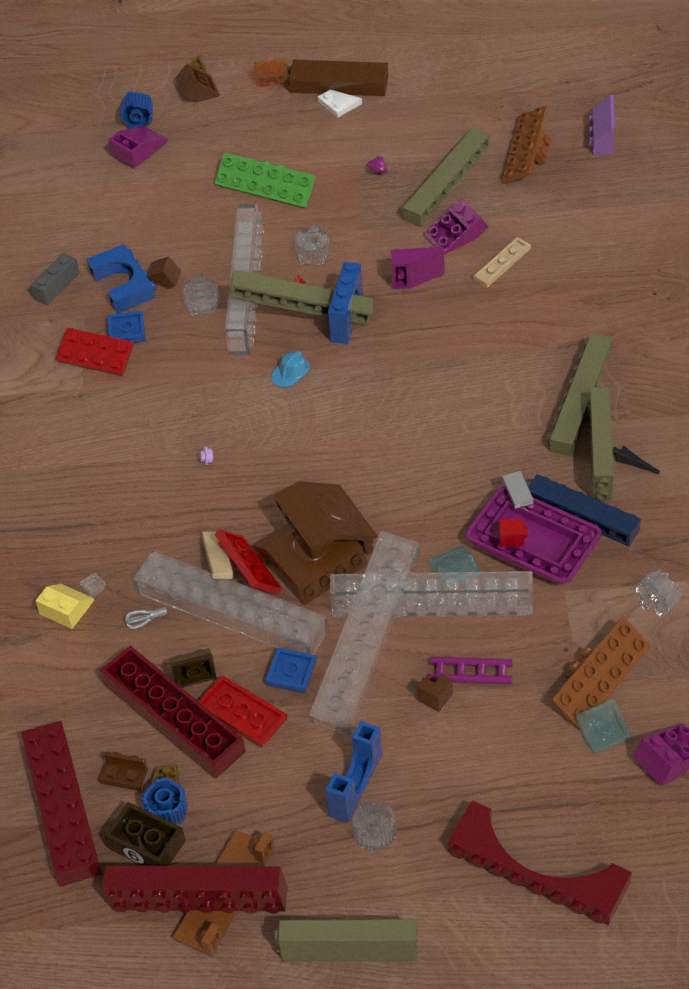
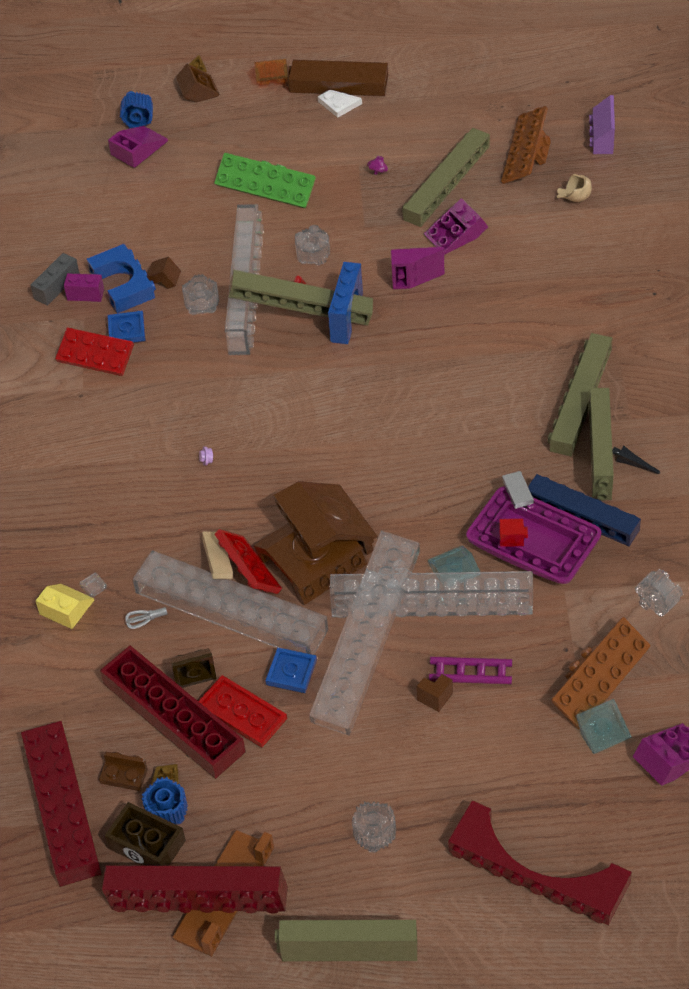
(84, 287): none -> magenta brick
(290, 370): dark azure piece -> none
(346, 791): blue arch -> none
(501, 262): tan tile -> none
(577, 189): none -> tan hat

